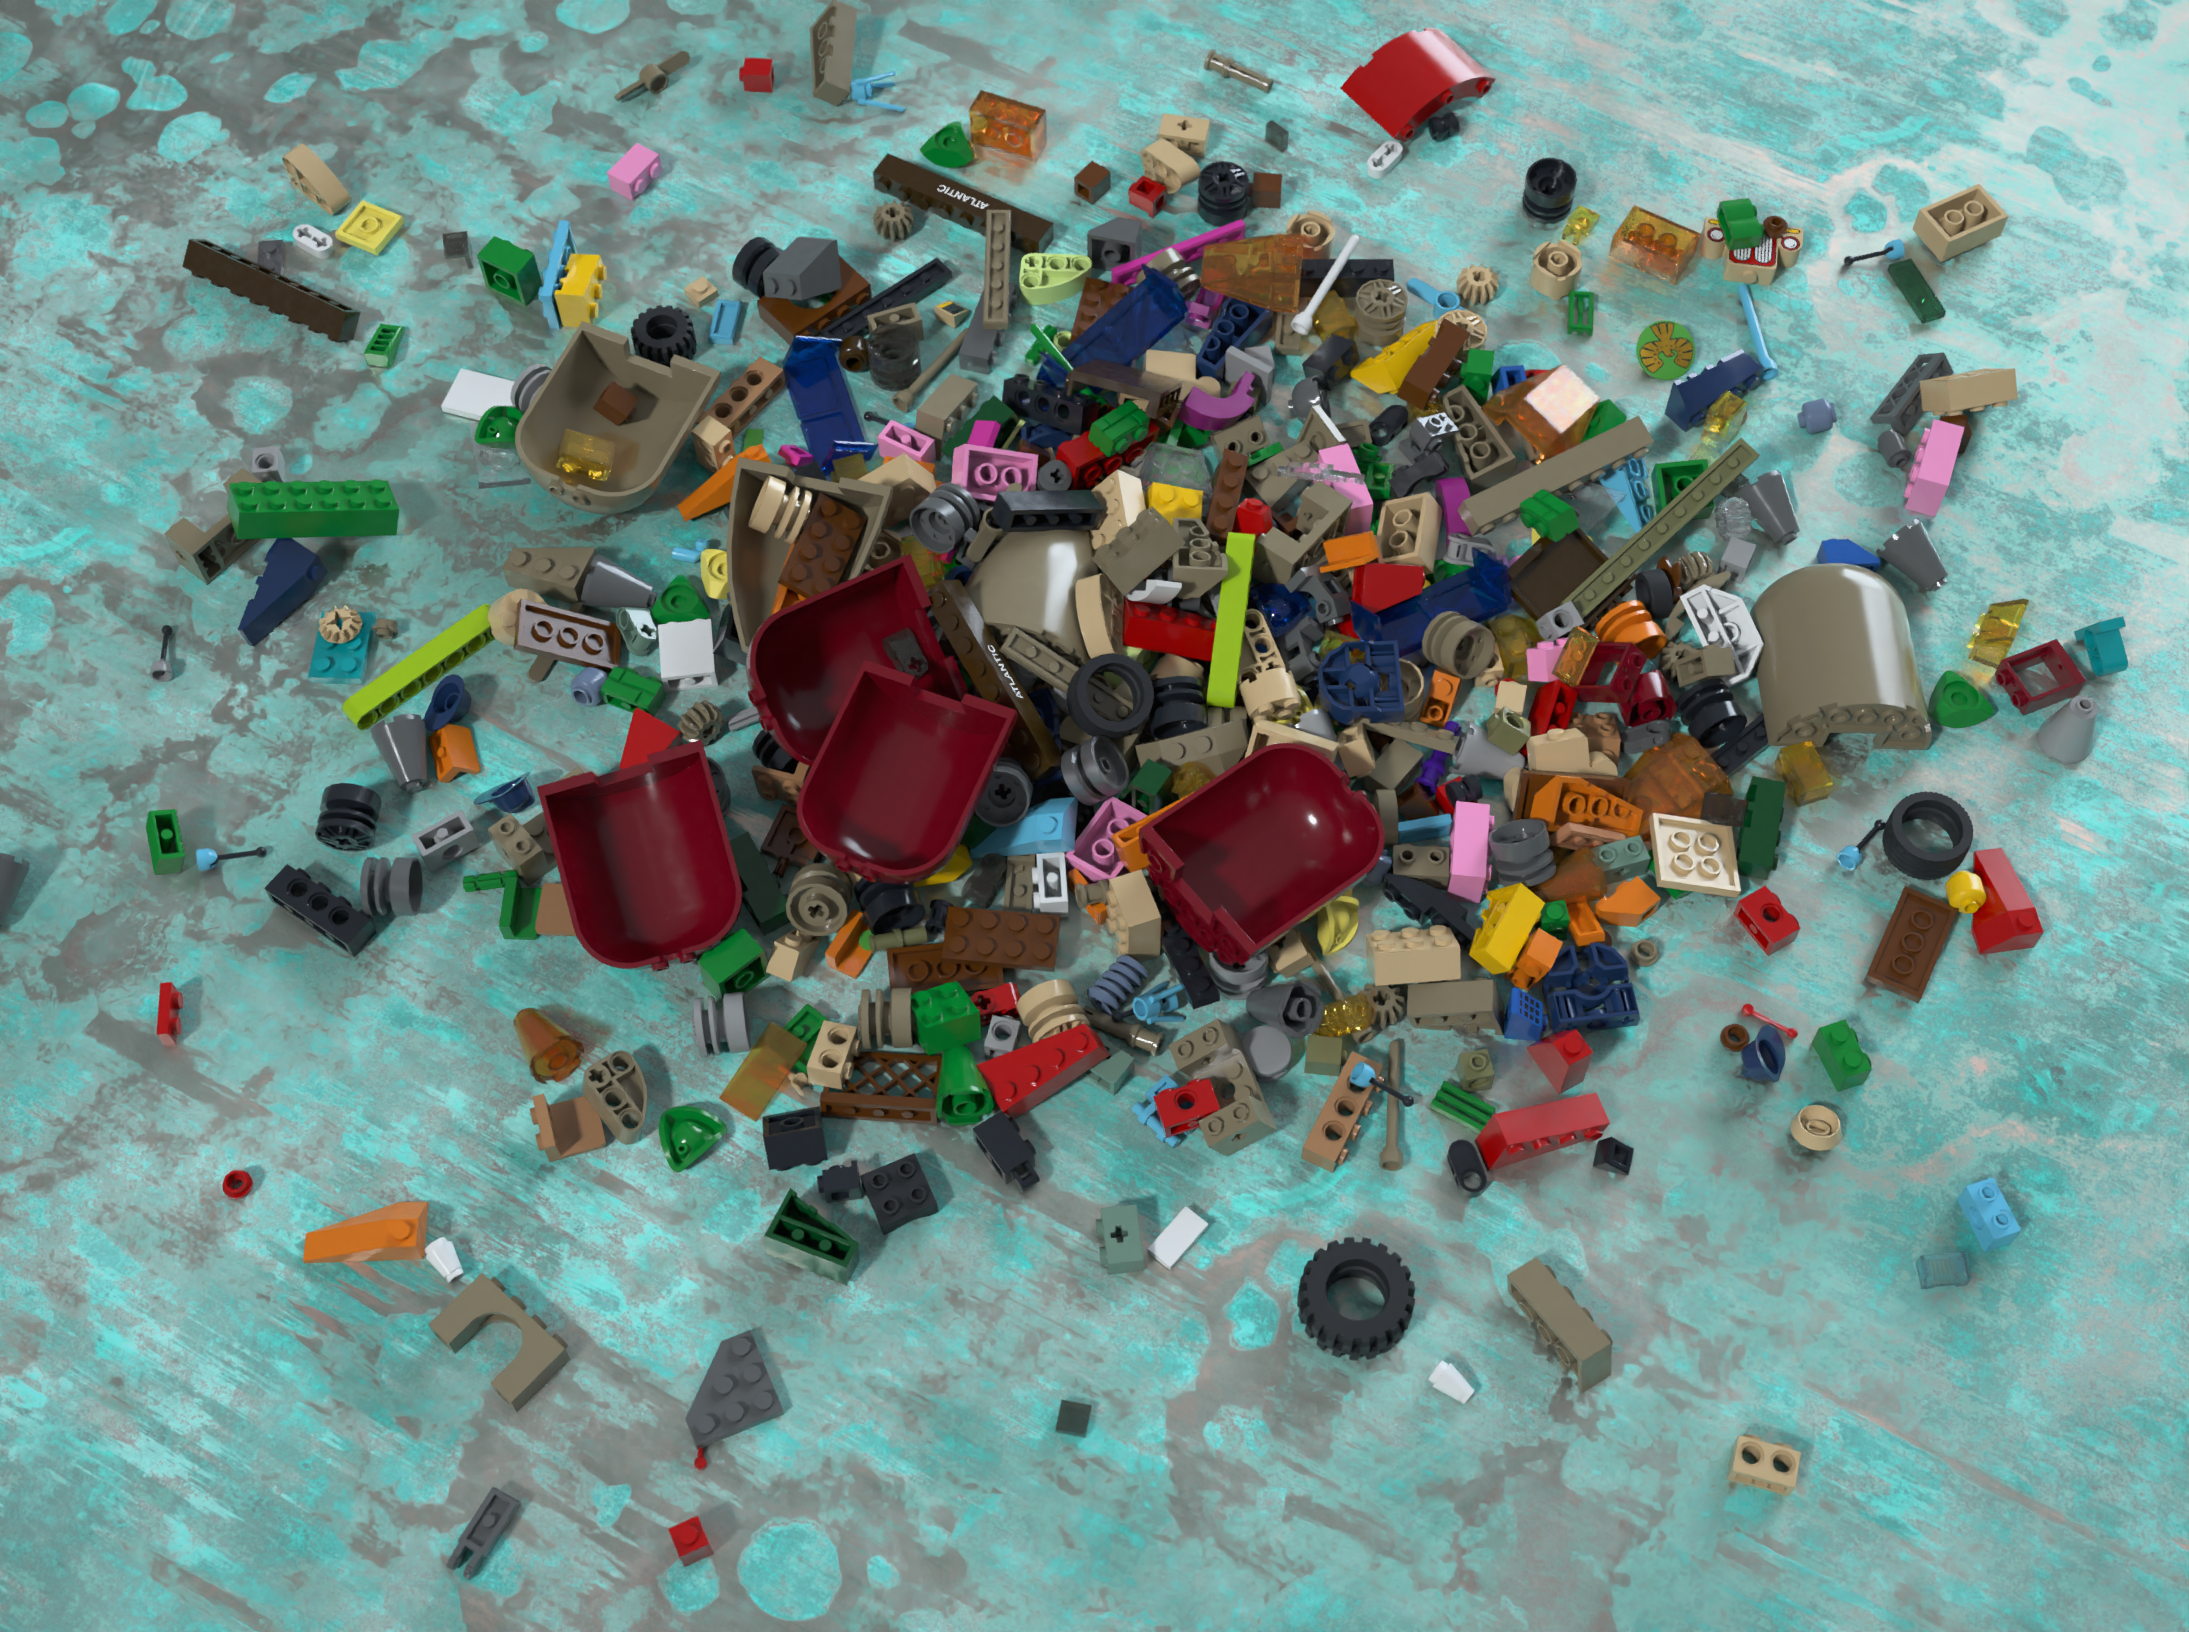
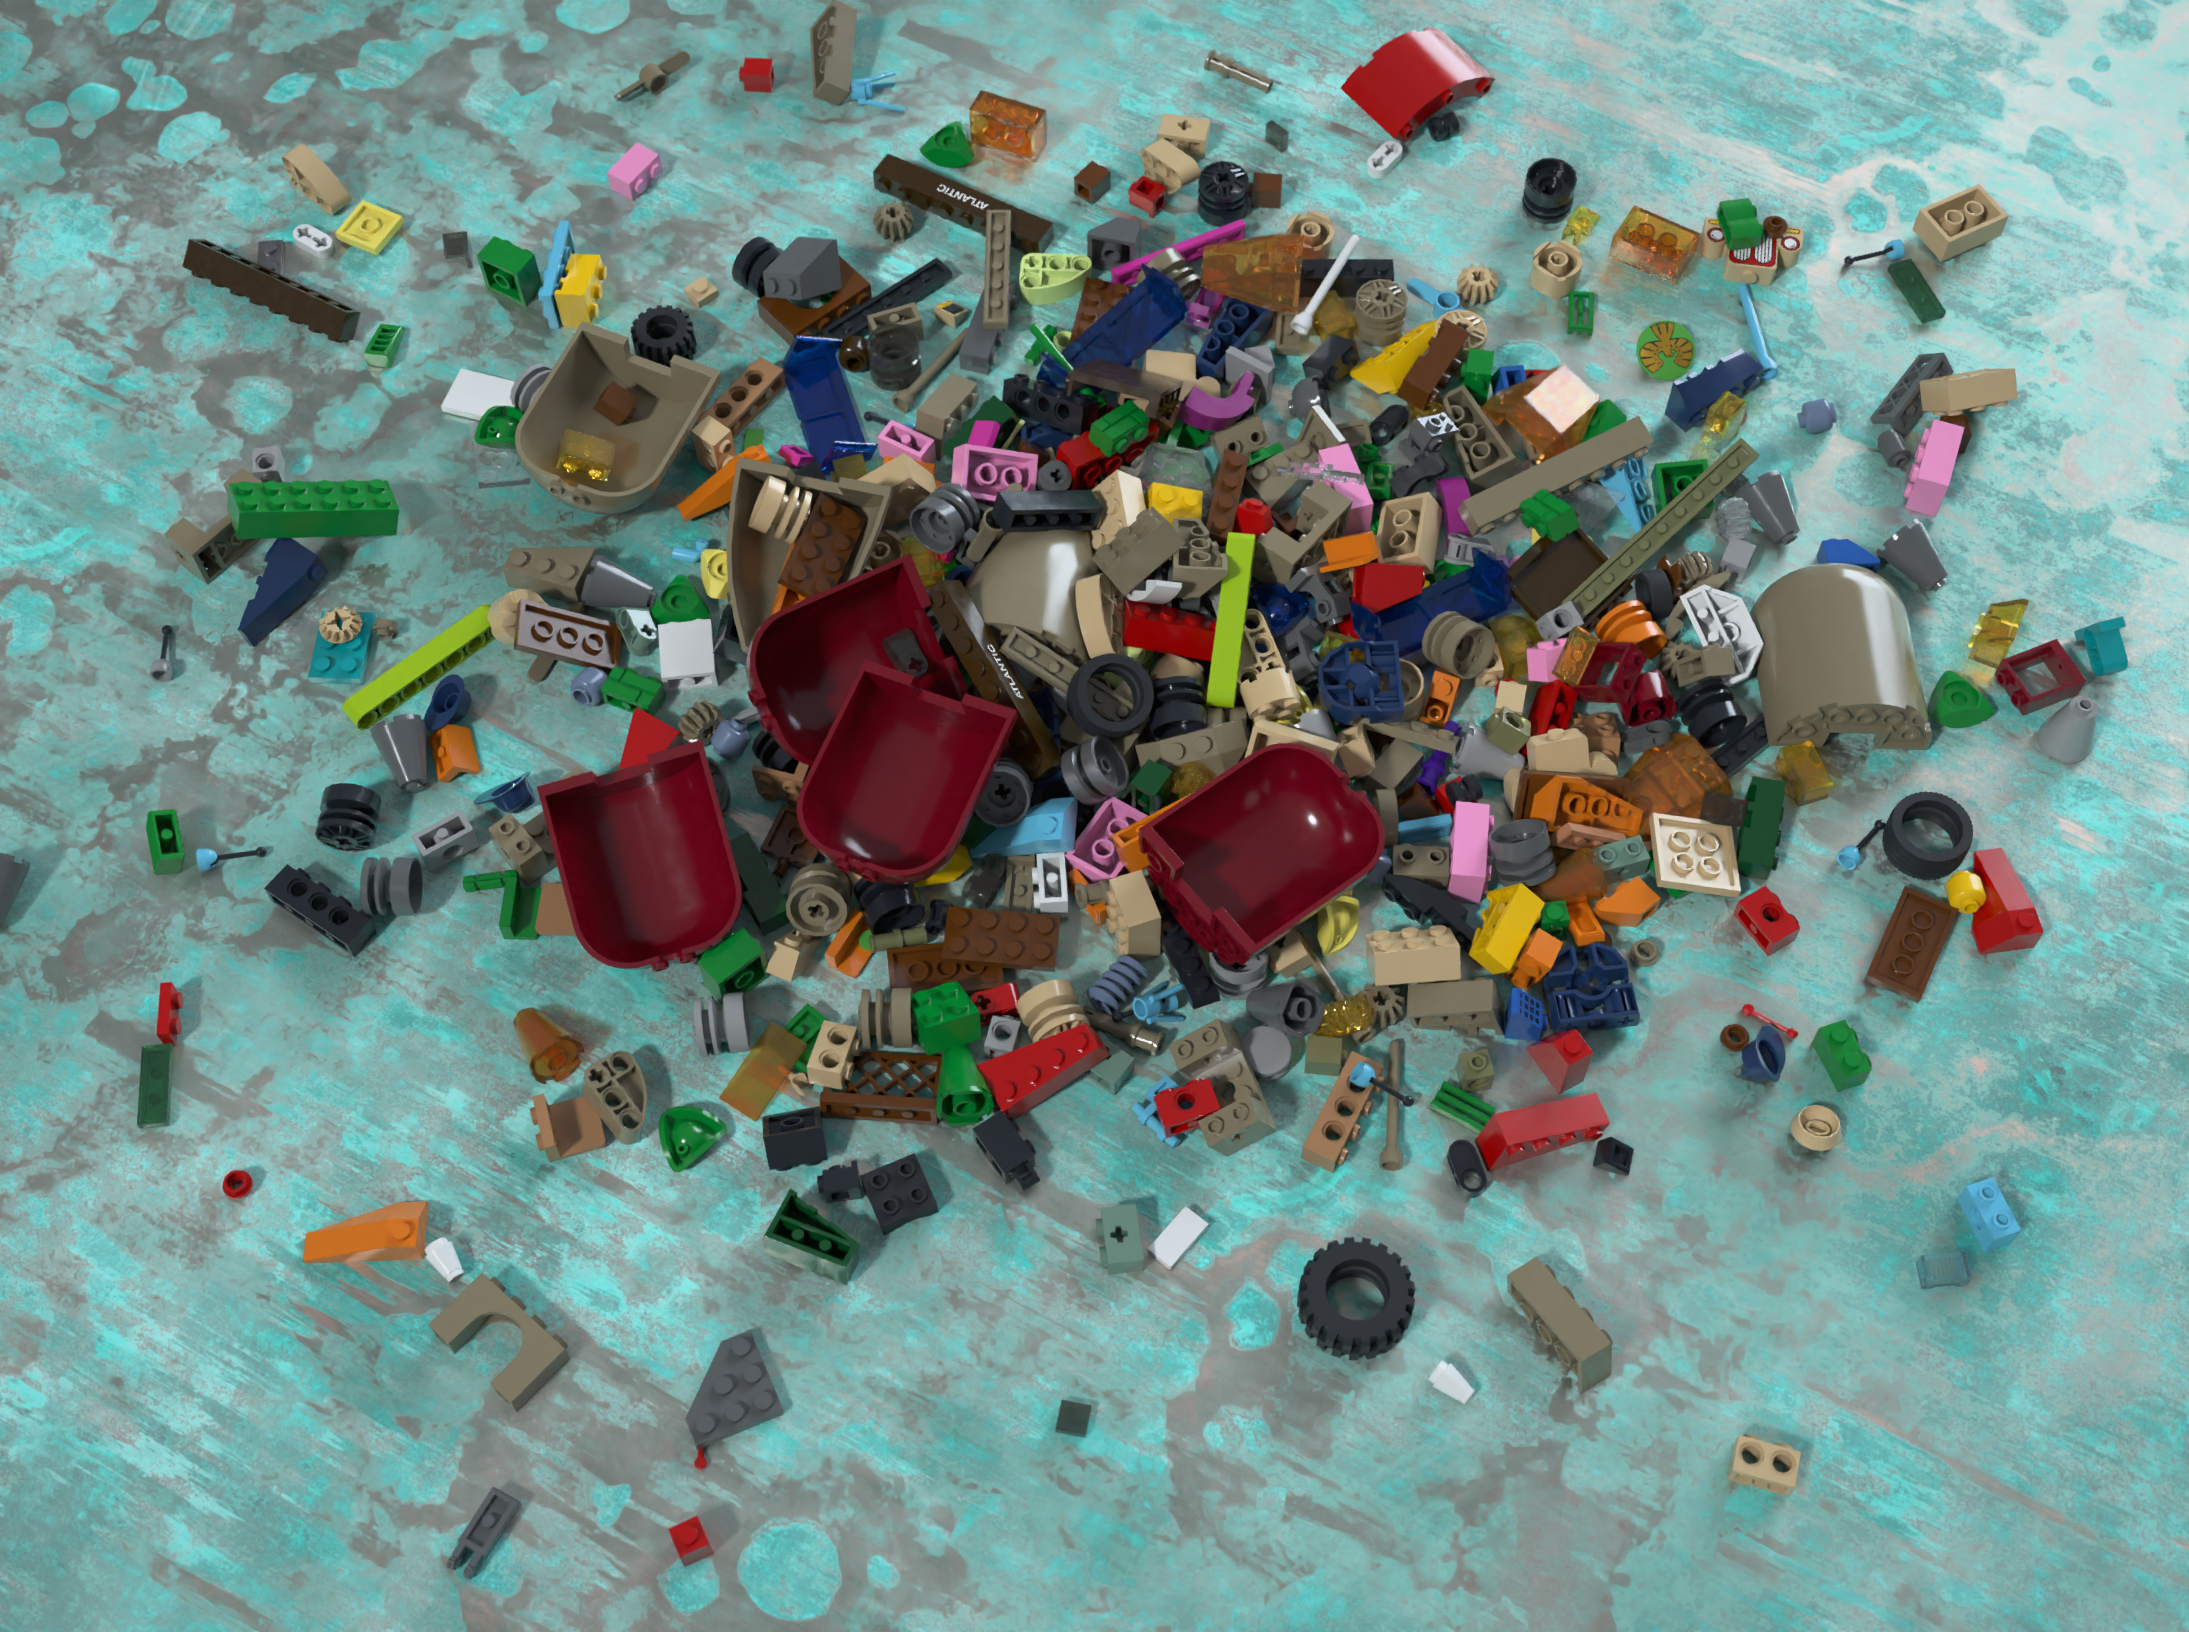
(155, 1086): none -> clear green tile
(725, 322): medium azure tile -> none
(730, 738): none -> sand blue head

